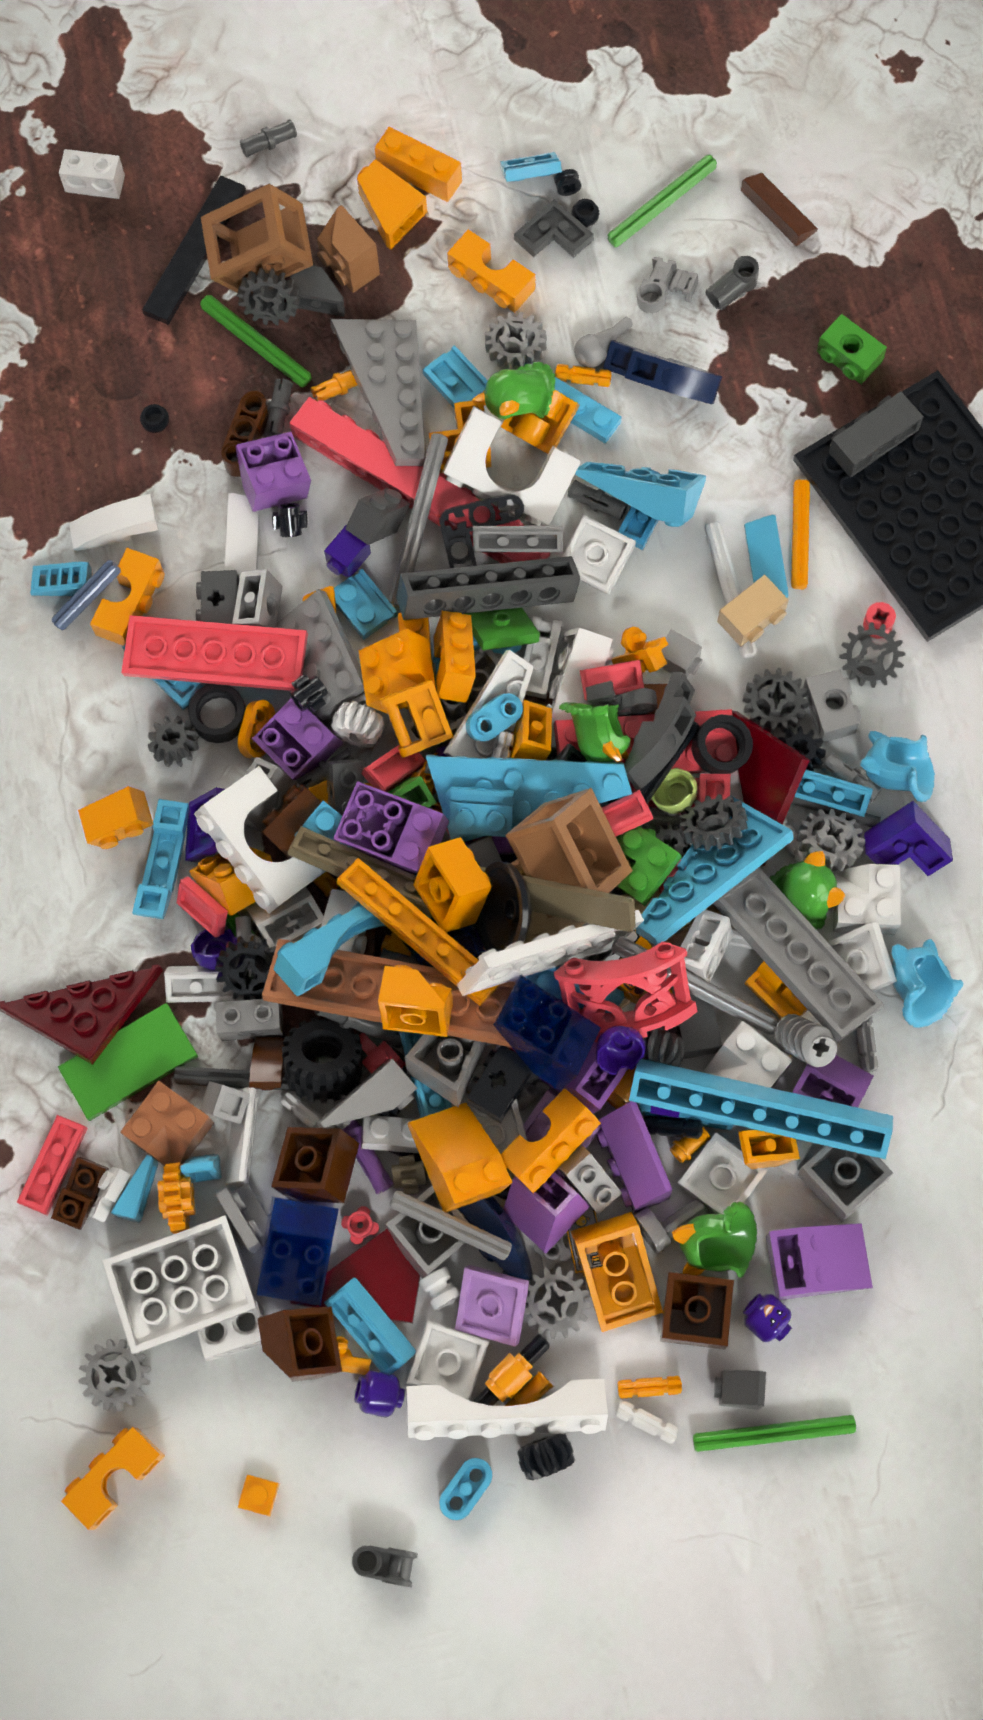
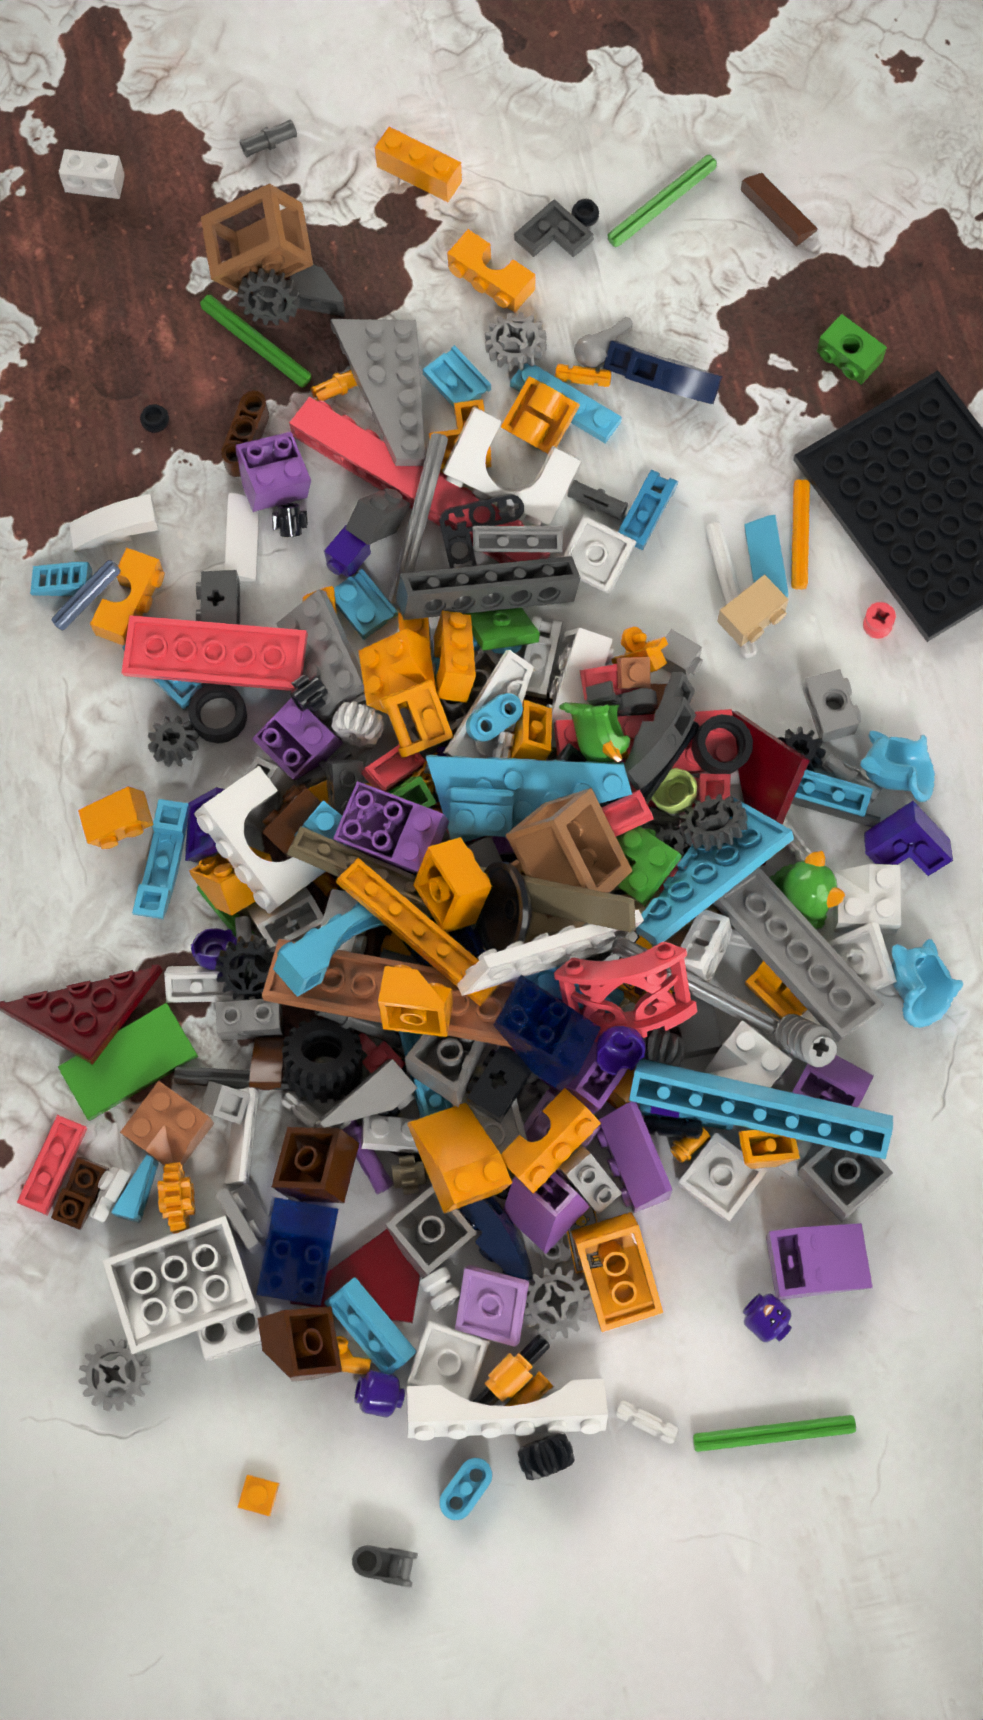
(89, 1497): light orange arch -> none
(189, 256): black tile -> none
(202, 907): coral tile -> none
(202, 1168): medium azure slope -> none
(251, 726): light orange plate -> none
(257, 599): light grey brick -> none
(278, 407): dark grey pin -> none
(348, 250): medium nougat slope -> none
(358, 1234): coral plate -> none
(390, 202): light orange slope -> none
(450, 1225): light grey axle -> none
(519, 391): bright green hair -> none
(531, 166): medium azure plate -> none
(567, 182): black bush -> none
(633, 672): none -> nougat plate
(649, 1387): light orange axle -> none
(659, 1233): light grey piece -> none
(660, 496): medium azure wedge -> none
(662, 278): light grey piece -> none
(697, 1311): reddish brown slope -> none
(719, 1241): bright green hair -> none
(733, 284): dark grey piece -> none
(741, 1389): dark grey slope -> none
(787, 700): dark grey gear -> none
(831, 837): light grey gear -> none
(867, 1046): light grey axle -> none
(875, 433): dark grey brick -> none
(878, 668): dark grey gear -> none

